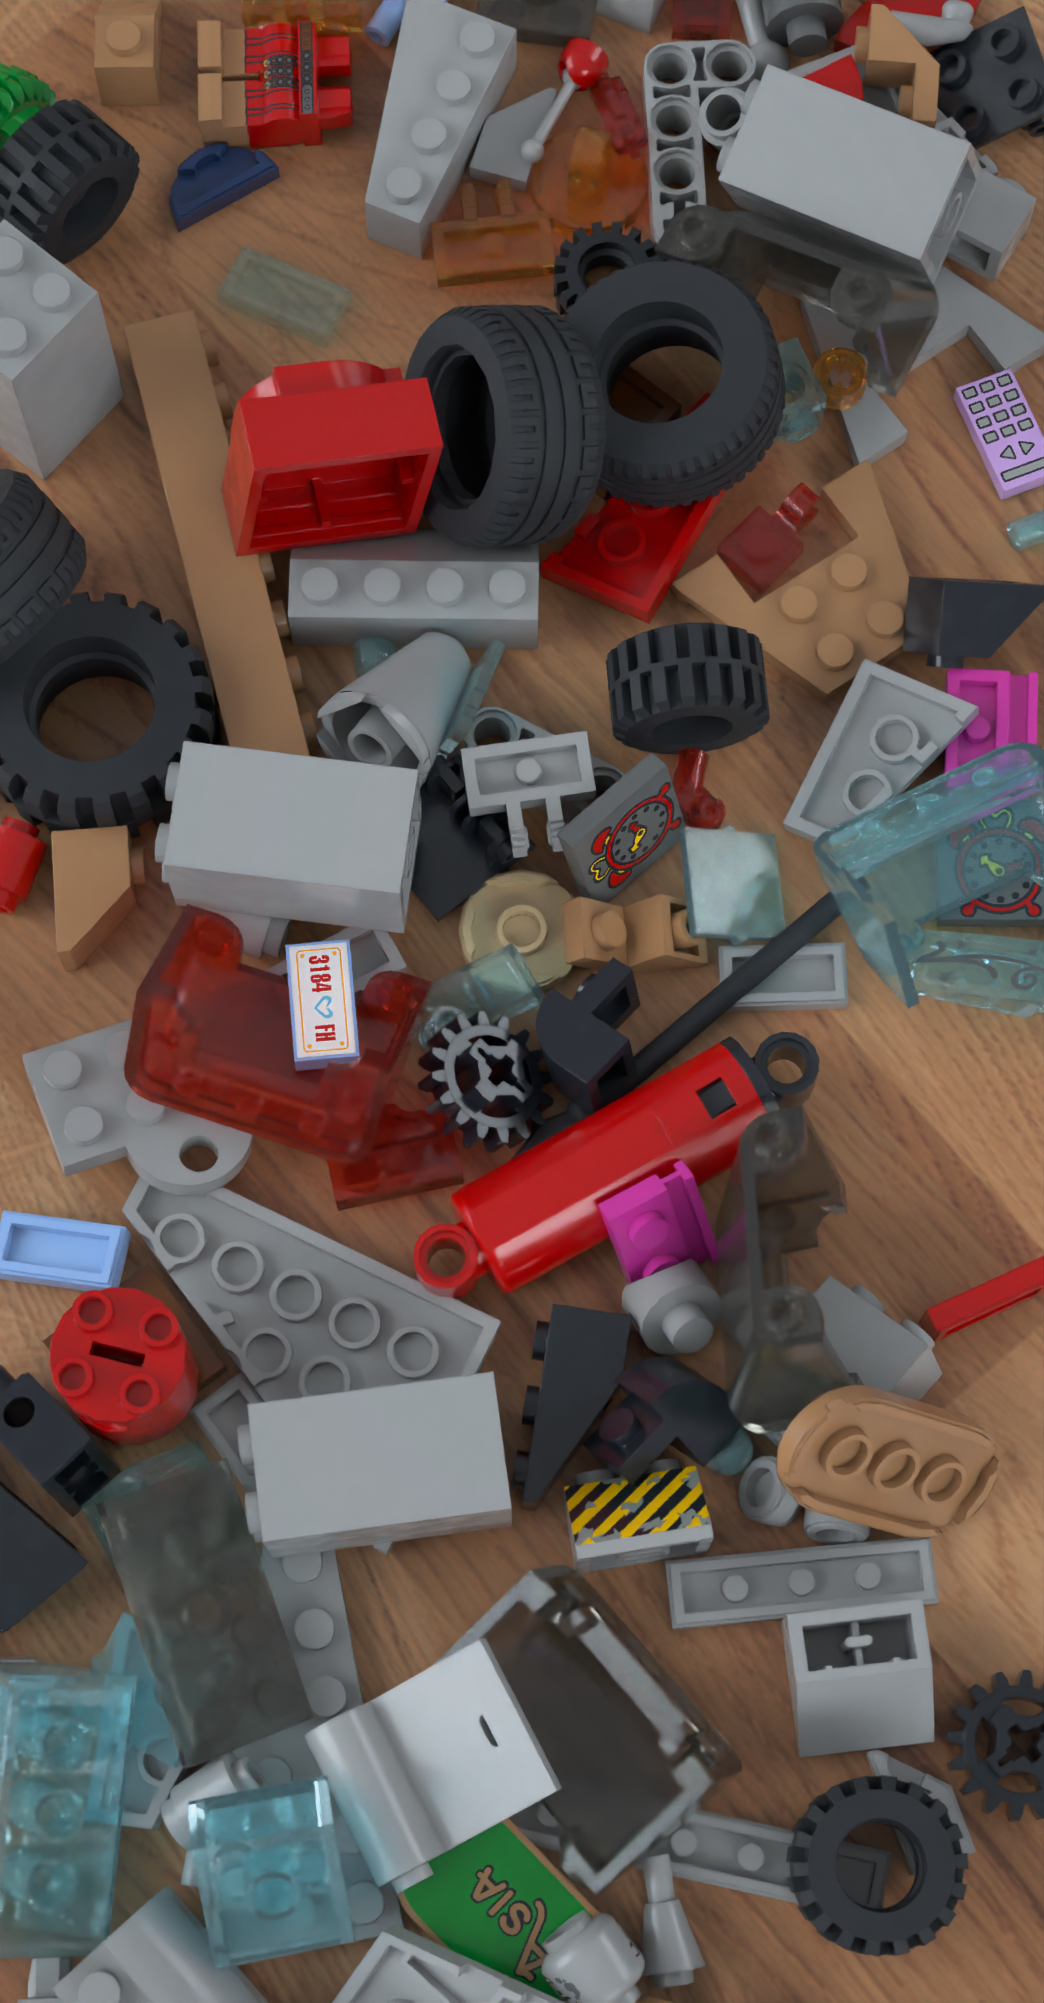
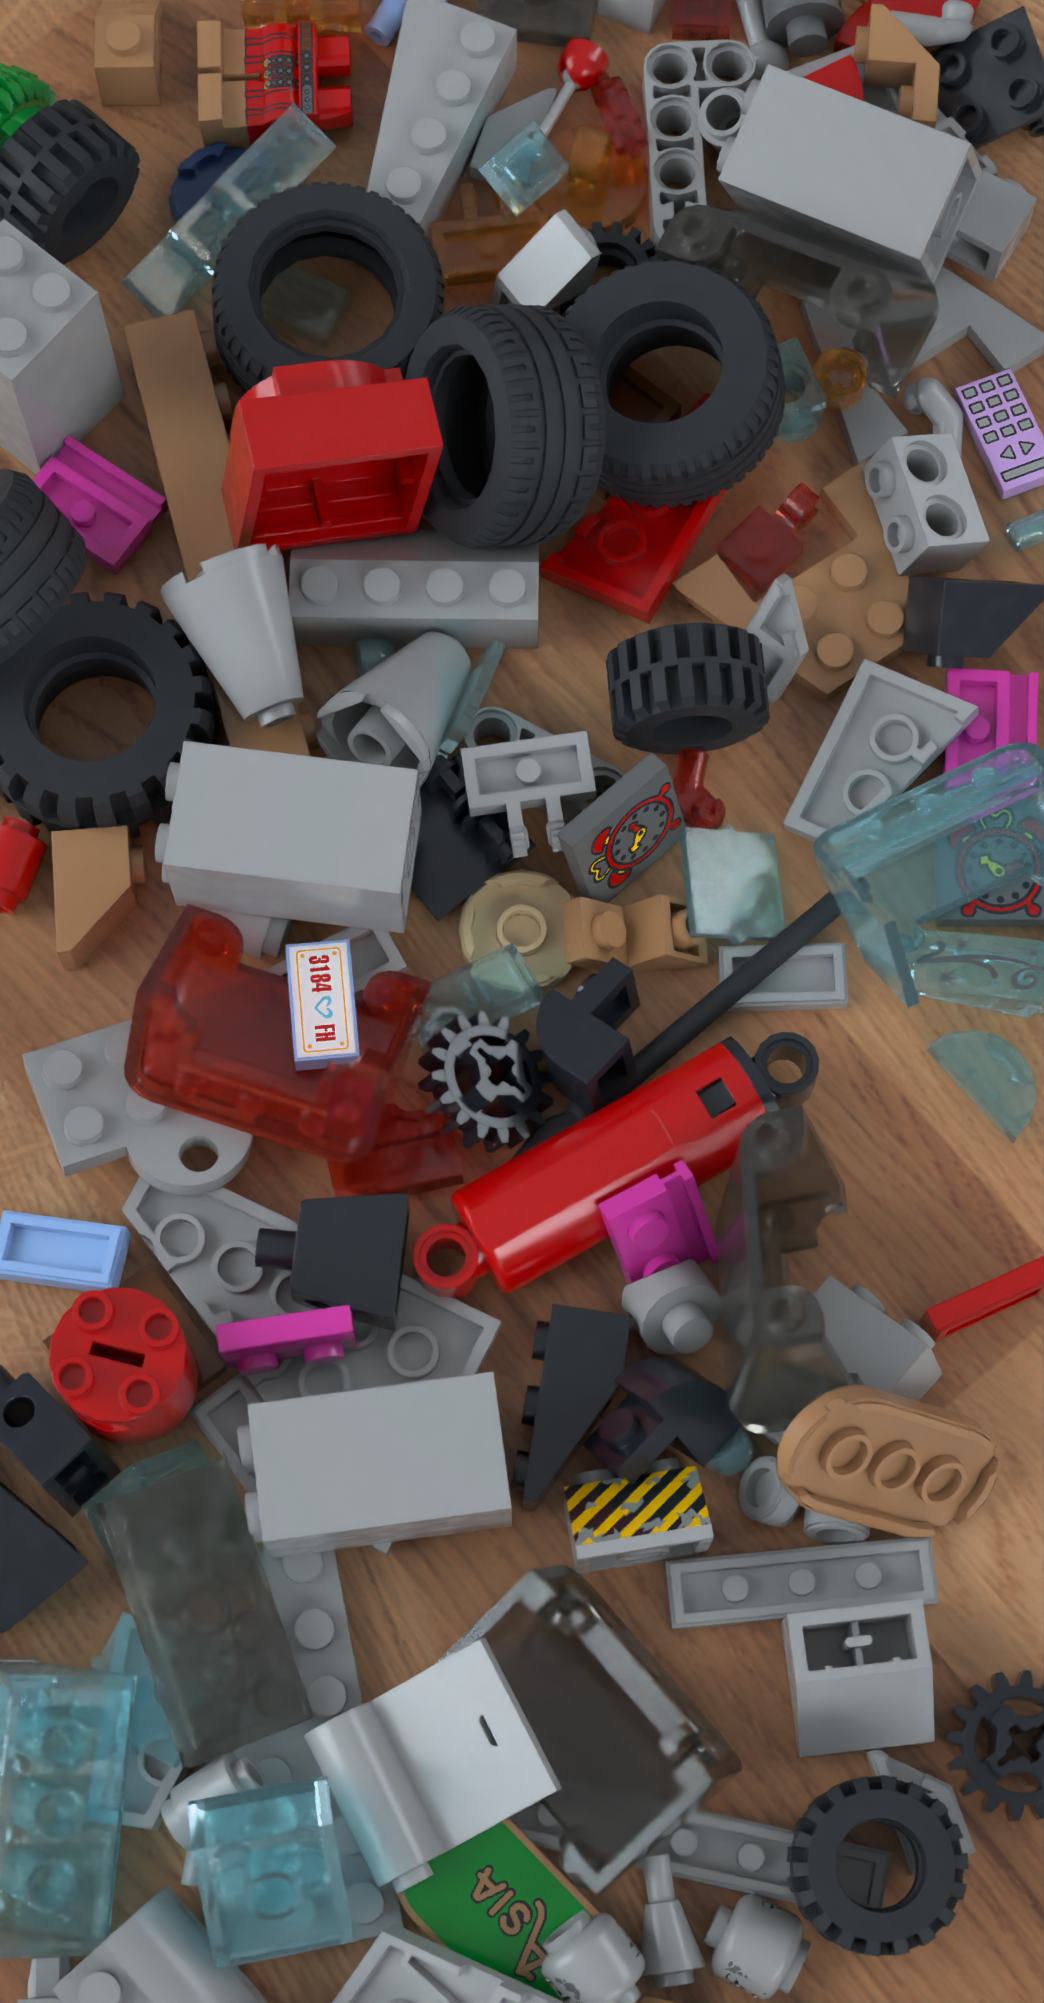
(101, 503): none -> dark pink plate
(190, 249): none -> clear light blue slope
(243, 630): none -> light grey cone
(261, 1342): none -> dark pink plate
(309, 225): none -> black tyre
(344, 1255): none -> black torso
(524, 168): none -> clear light blue window
(550, 266): none -> light grey slope
(757, 1946): none -> light grey head
(781, 634): none -> light grey tile
(925, 504): none -> light grey brick
(936, 402): none -> light grey arm
(991, 1075): none -> clear light blue tile

